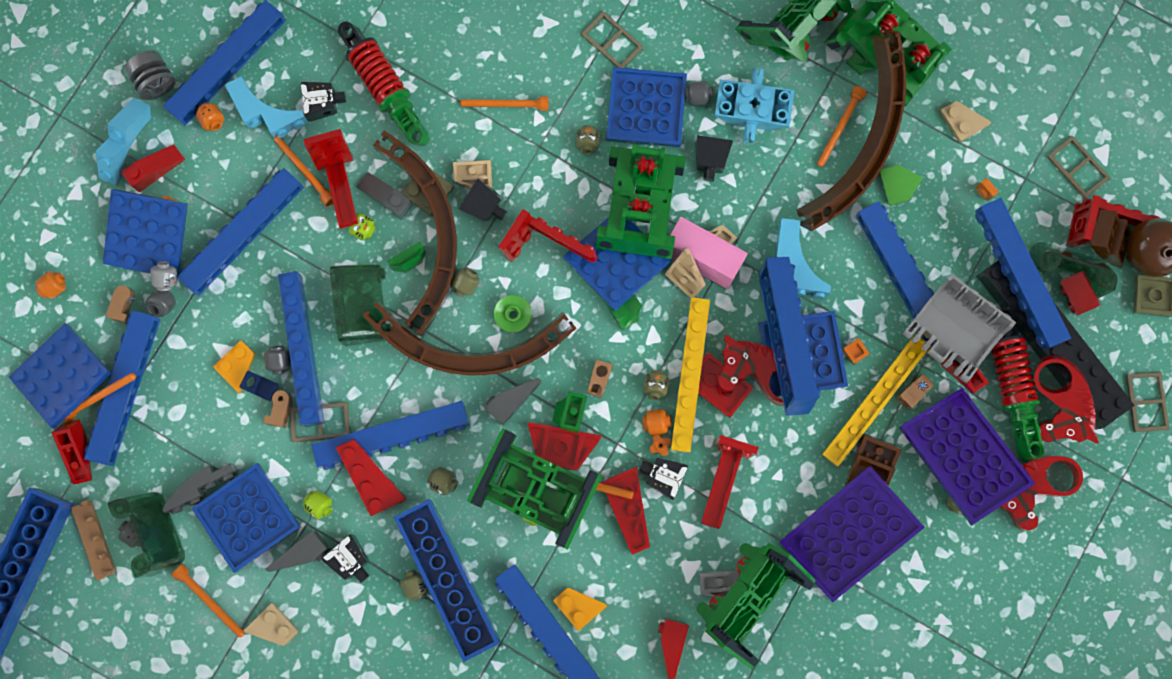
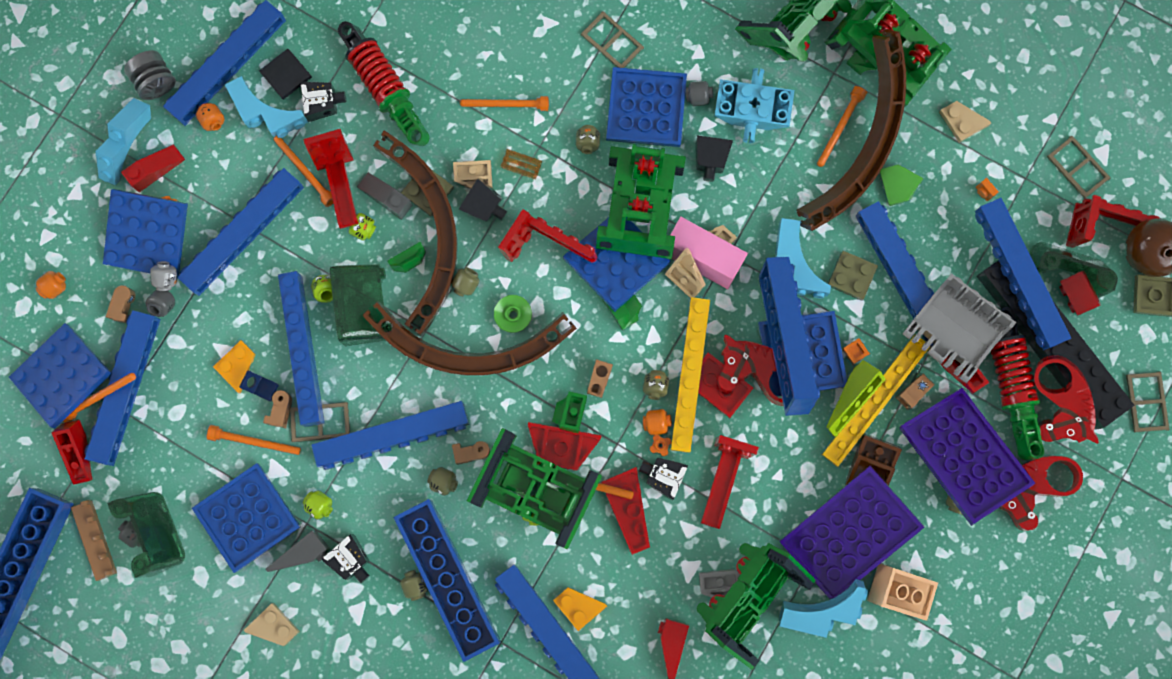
(182, 574): orange piece -> none
(192, 490): dark grey slope -> none
(215, 433): none -> orange piece
(277, 359): dark grey head -> none
(285, 73): none -> black slope
(322, 288): none -> lime head
(371, 483): red wing -> none
(471, 453): none -> medium nougat leg
(504, 165): none -> clear orange tile
(508, 402): dark grey slope -> none
(820, 617): none -> medium azure arch
(852, 275): none -> olive plate
(858, 389): none -> lime slope
(902, 592): none -> light nougat slope
(1111, 237): reddish brown slope -> none

